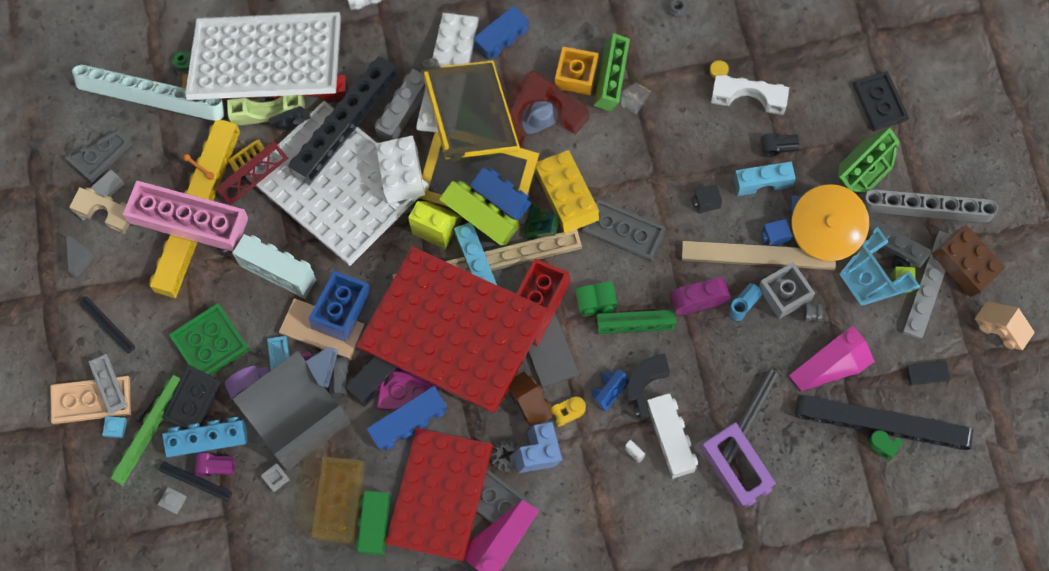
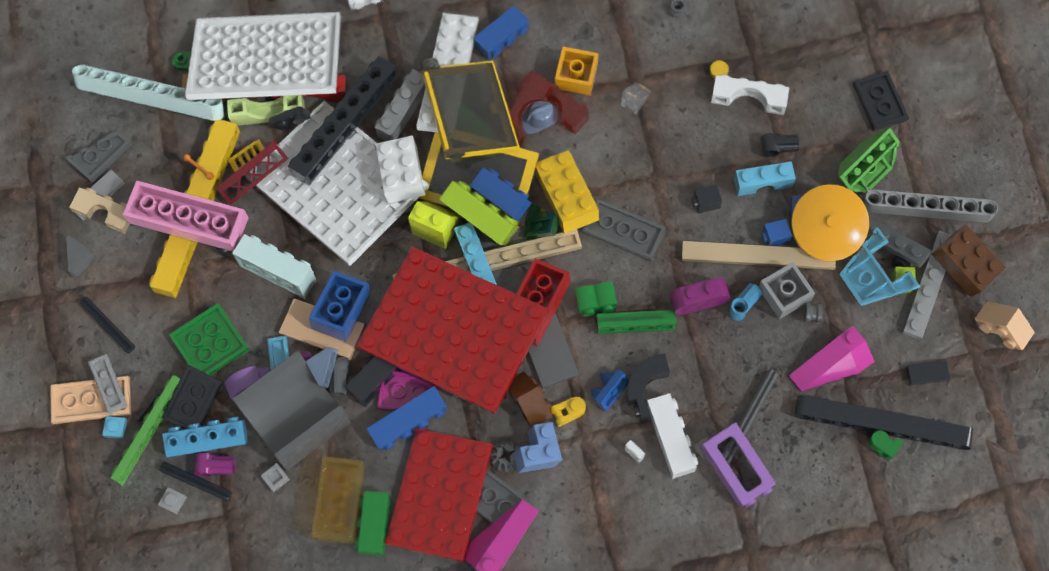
(611, 72): bright green brick -> none

